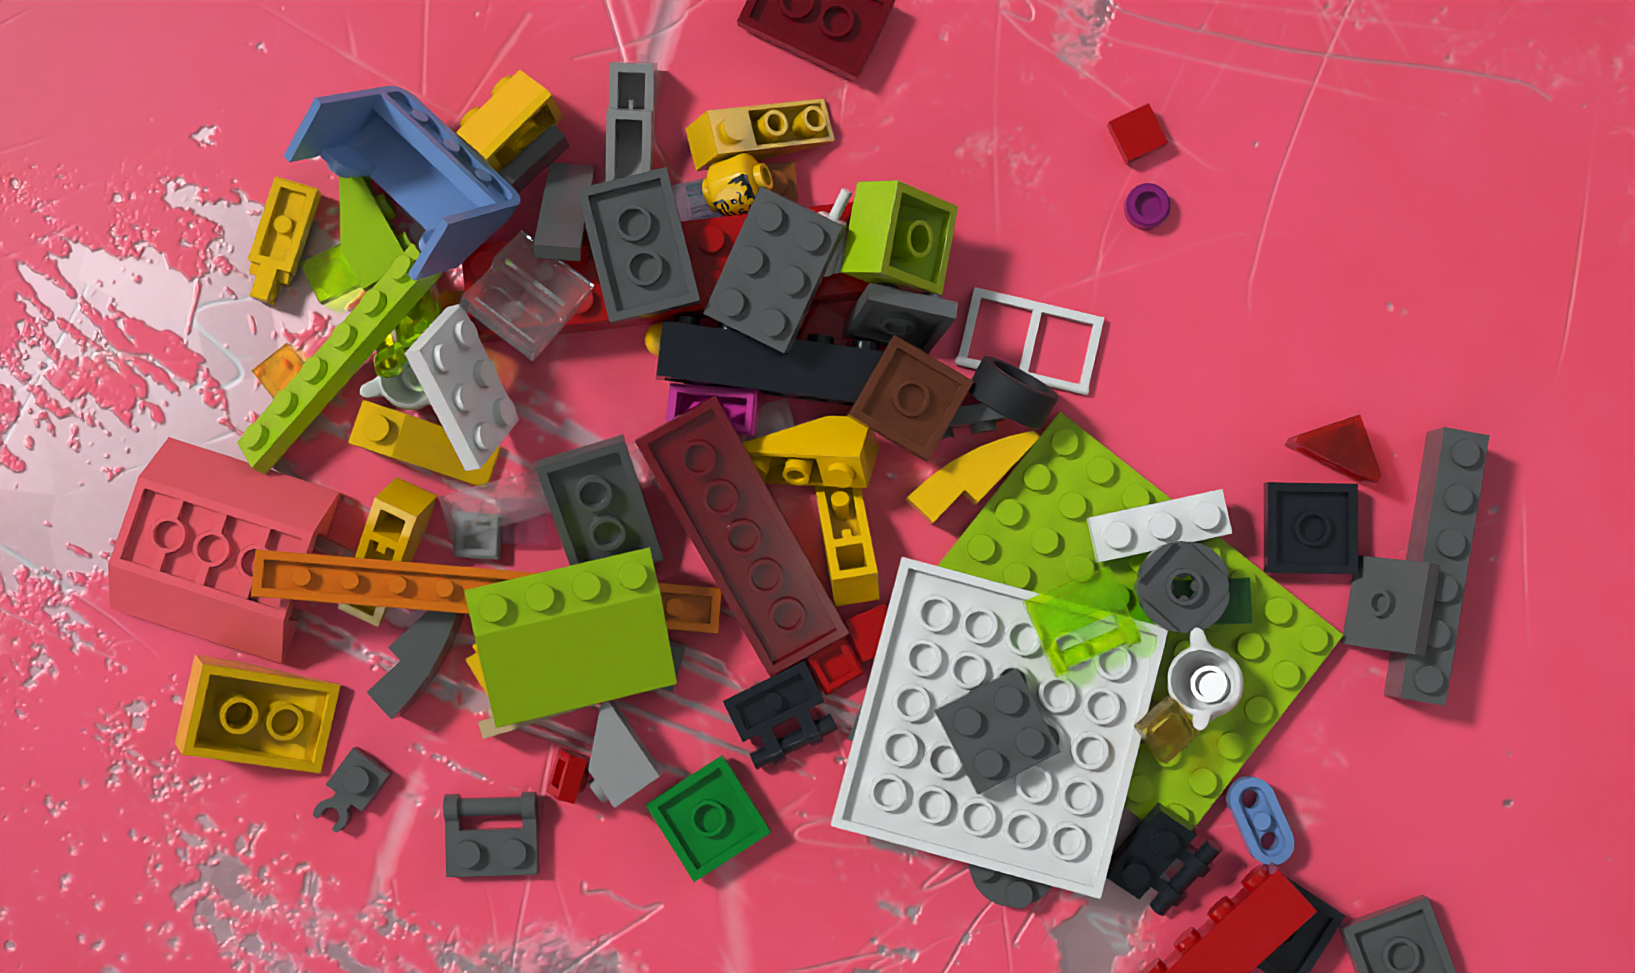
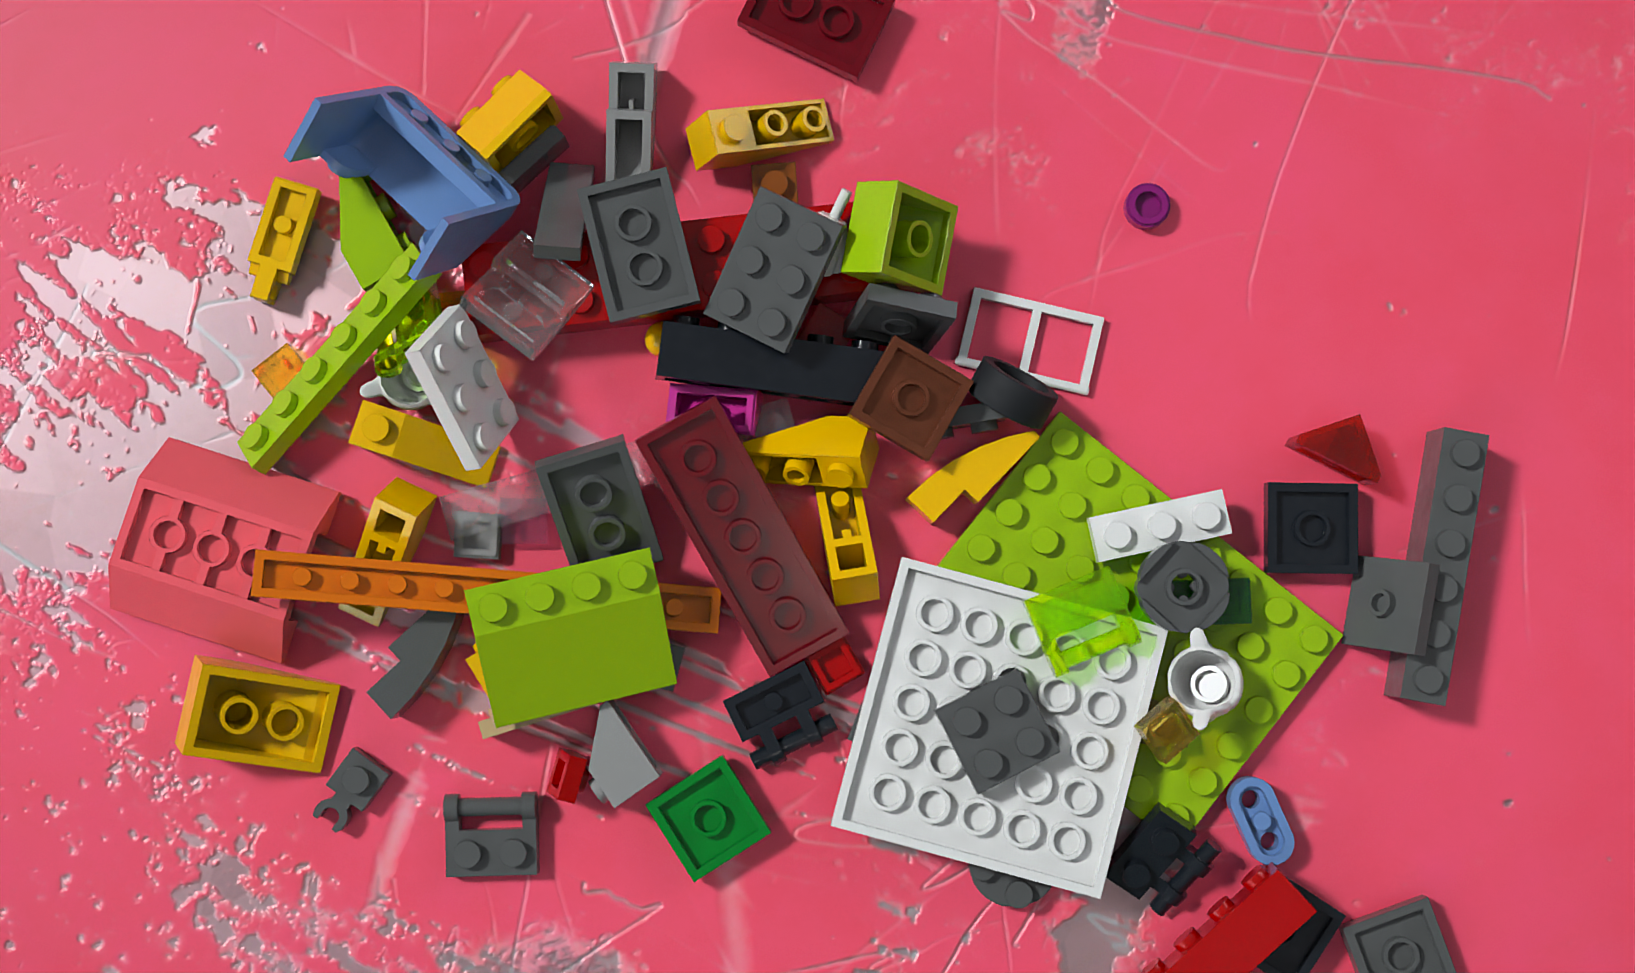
(330, 275): clear neon green tile -> none
(691, 201): clear light blue tile -> none
(734, 184): yellow head -> none
(867, 629): red tile -> none
(1137, 133): red tile -> none

